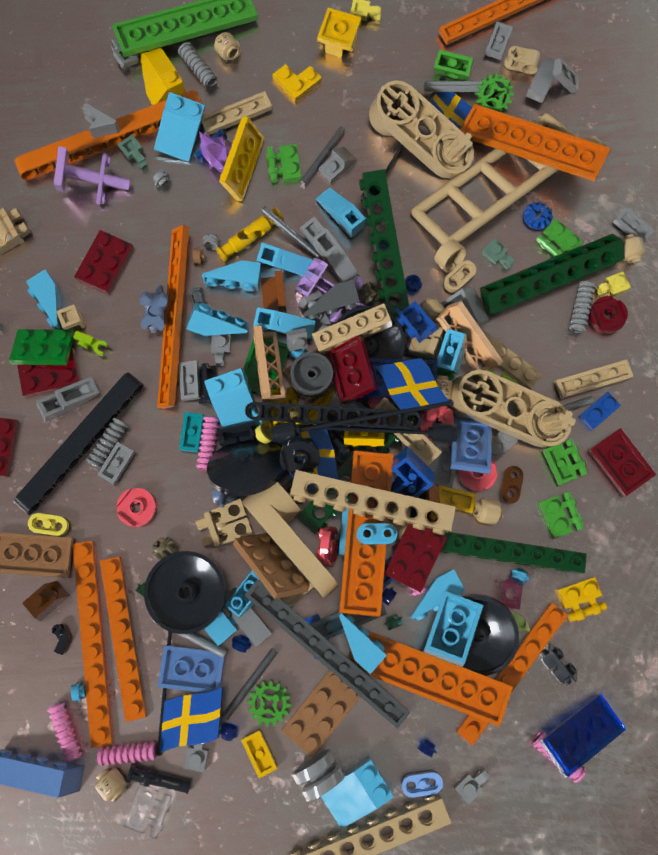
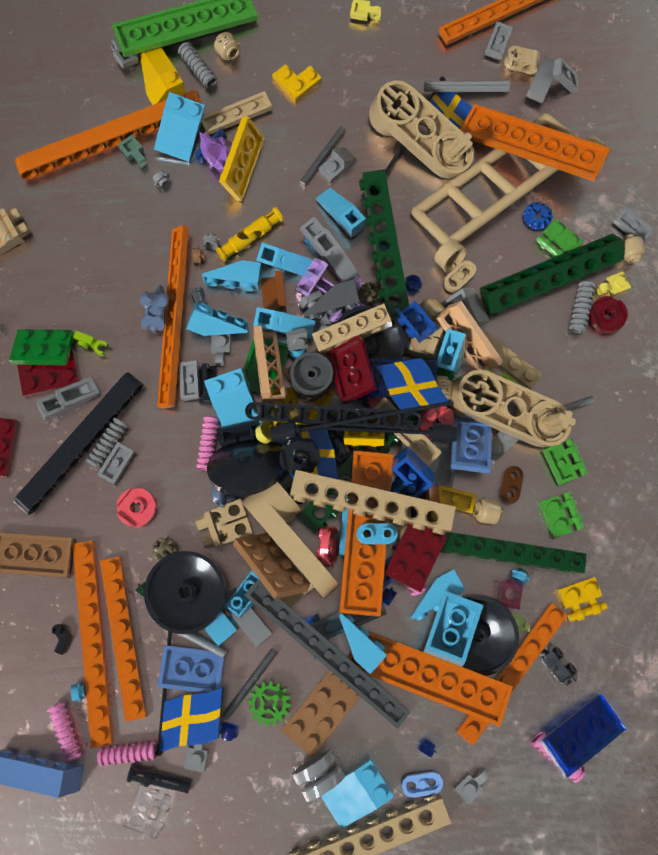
(44, 600): reddish brown torso -> none
(48, 295): medium azure slope -> none
(49, 524): light yellow plate -> none
(64, 171): lavender piece -> none
(70, 317): tan panel -> none
(101, 123): light grey slope -> none
(104, 261): dark red plate -> none
(111, 784): tan head -> none
(191, 432): teal plate -> none
(241, 643): clear blue plate -> none
(259, 754): yellow plate -> none
(288, 230): flat silver bar -> none
(289, 161): bright green plate -> none
(339, 31): yellow panel -> none
(393, 621): clear green plate -> none
(453, 65): bright green brick -> none
(478, 483): coral plate -> none
(491, 87): bright green gear -> none
(497, 253): sand green plate -> none
(594, 379): tan plate -> none
(599, 411): blue plate -> none
(622, 462): dark red plate -> none

